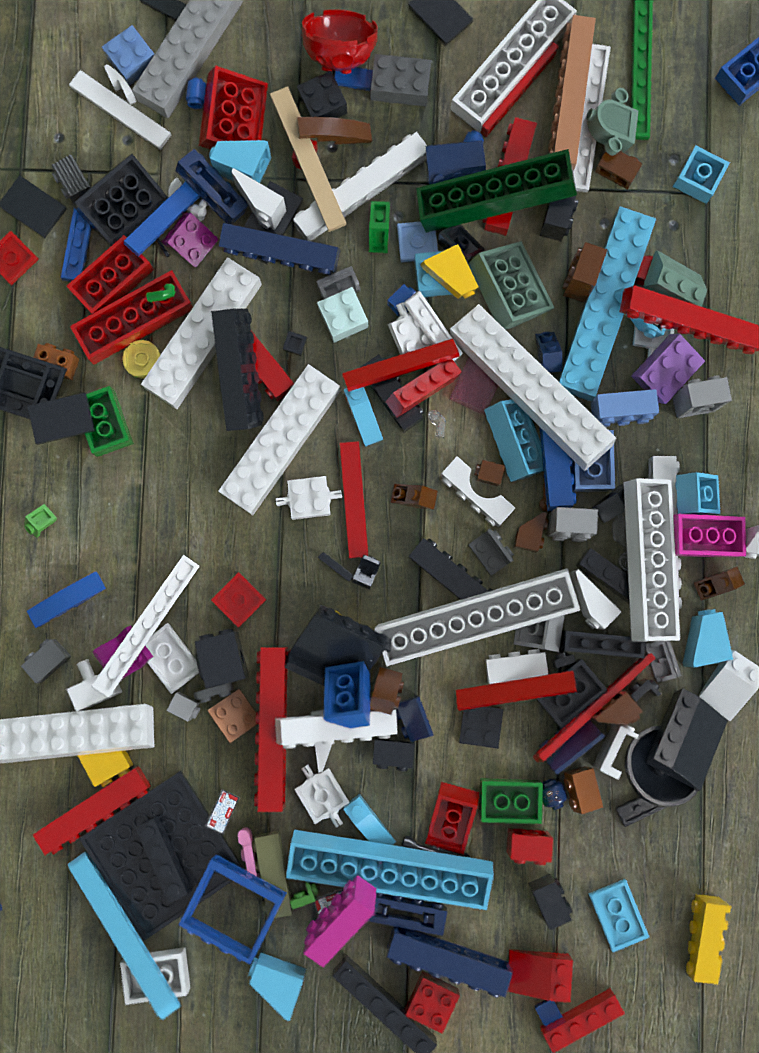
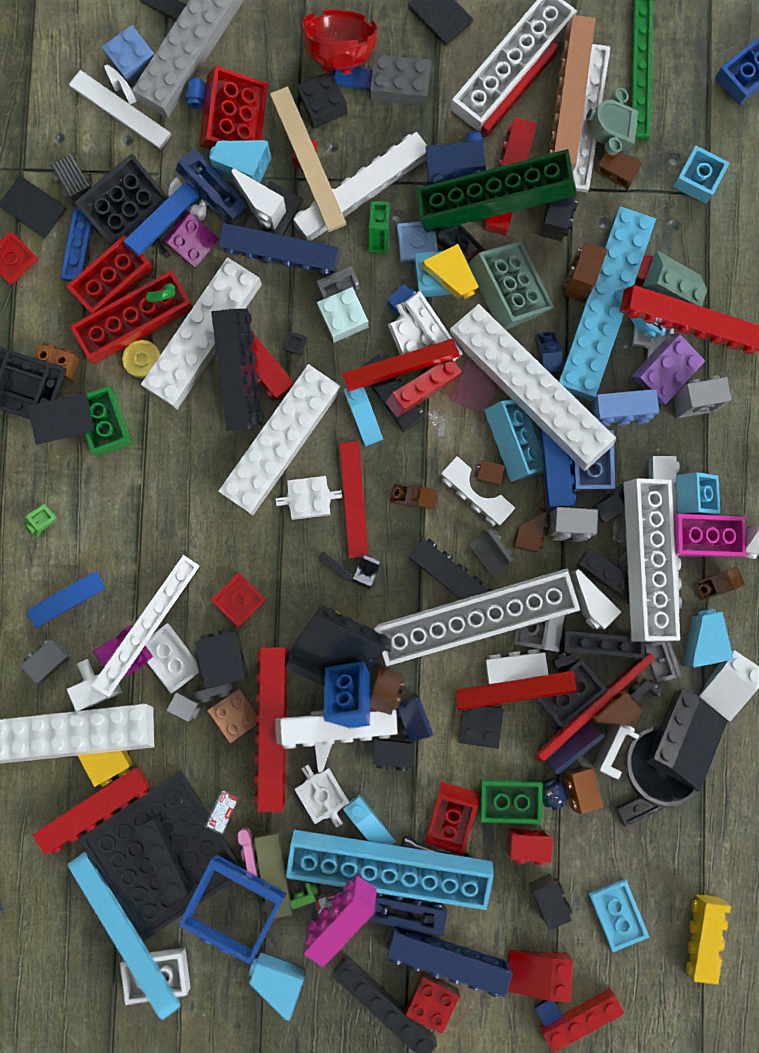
(334, 129): reddish brown slope -> none

